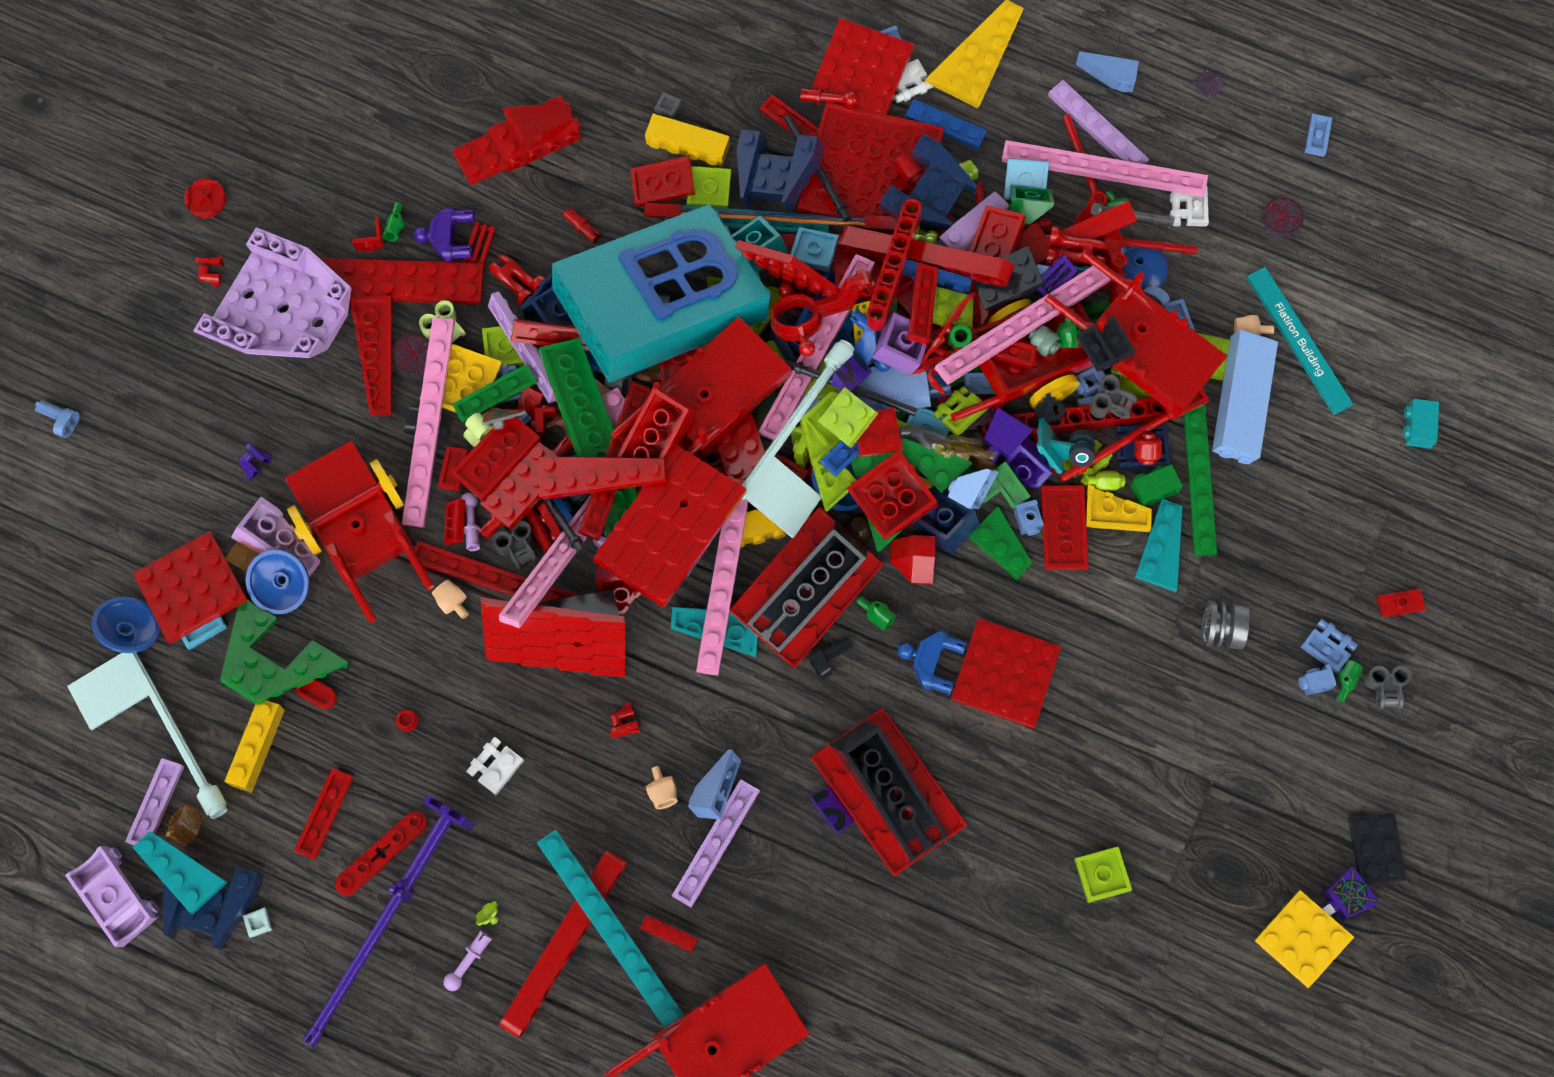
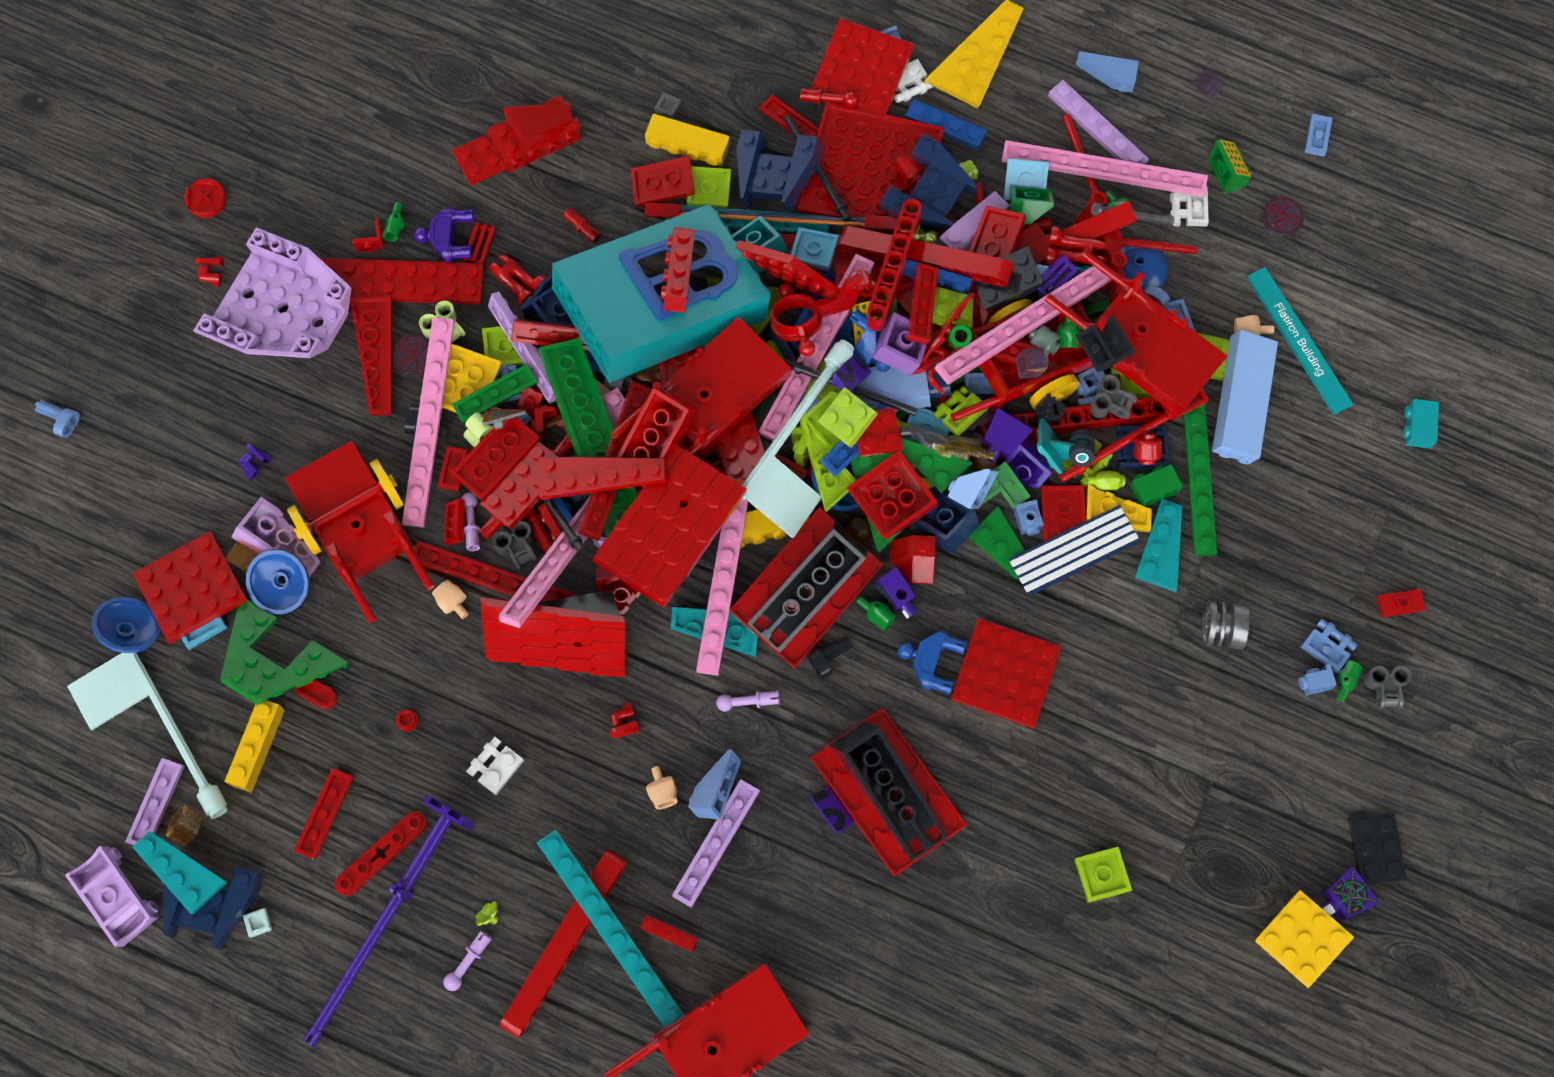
(679, 269): none -> red brick
(726, 702): none -> lavender pin
(893, 584): none -> dark purple torso
(1031, 362): none -> clear purple brick
(1074, 550): none -> sticker
(1229, 166): none -> green slope

